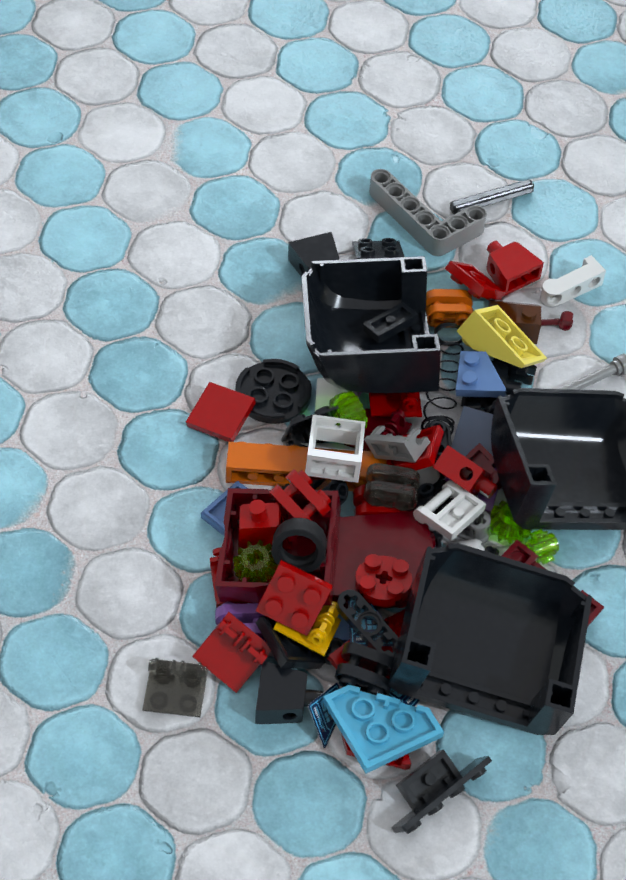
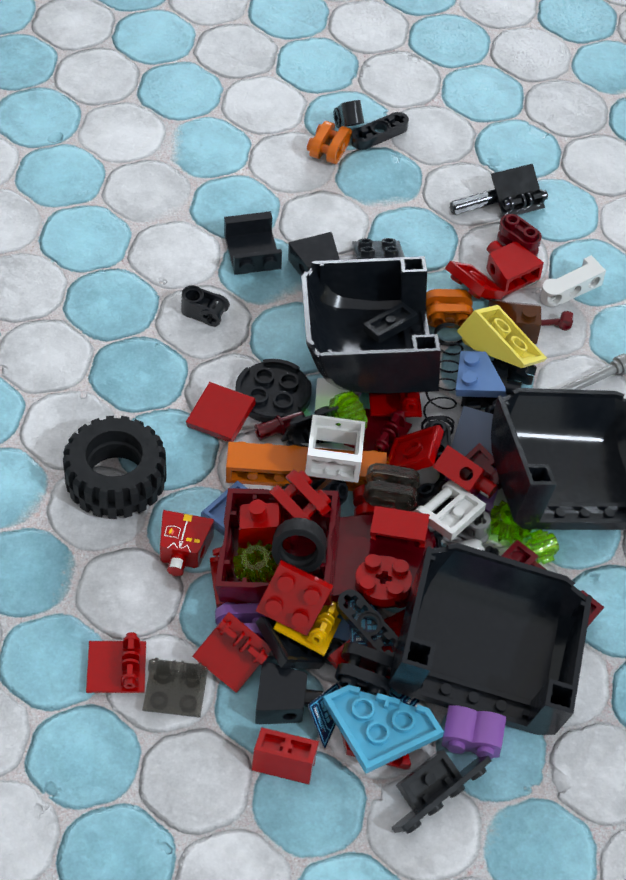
(114, 494): none -> black tyre
(117, 666): none -> red hinge
(184, 540): none -> red torso
(202, 305): none -> black piece
(251, 243): none -> black panel
(274, 426): none -> dark red axle
(284, 755): none -> red hinge
(320, 143): none -> orange brick
(348, 114): none -> black piece
(367, 137): none -> black beam
(396, 447): light grey hinge -> none
(400, 525): none -> red hinge
(433, 234): light grey beam -> none
(473, 731): none -> medium lavender brick
(515, 229): none -> dark red brick
(518, 190): none -> black hinge

